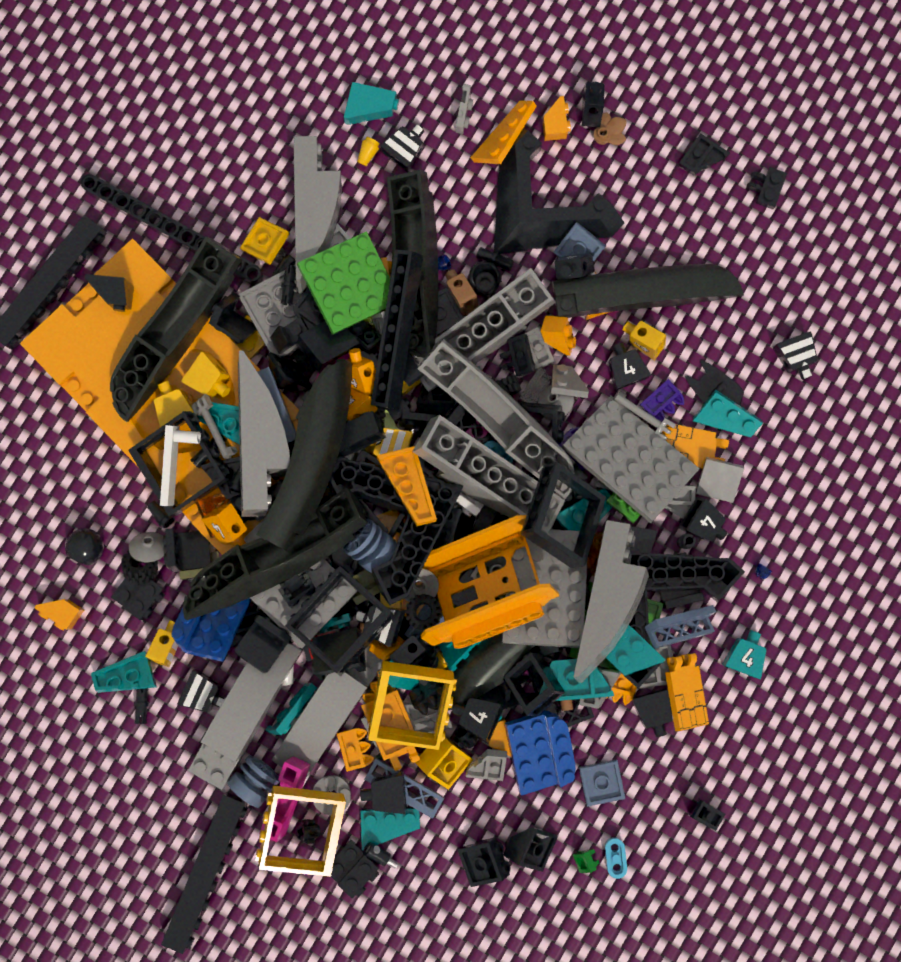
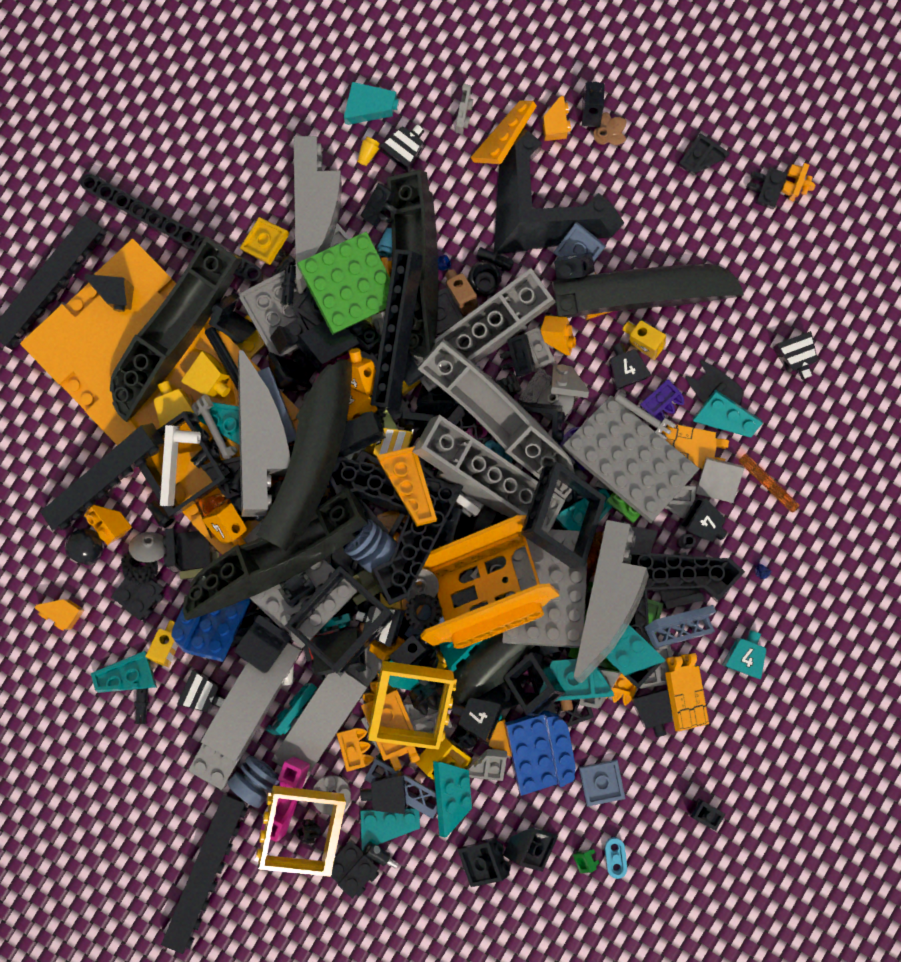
(103, 476): none -> black brick
(108, 523): none -> light orange slope
(223, 354): none -> black axle
(378, 204): none -> black hinge
(385, 244): none -> medium azure cone
(452, 796): none -> teal wing
(769, 483): none -> clear orange axle
(799, 173): none -> light orange hips

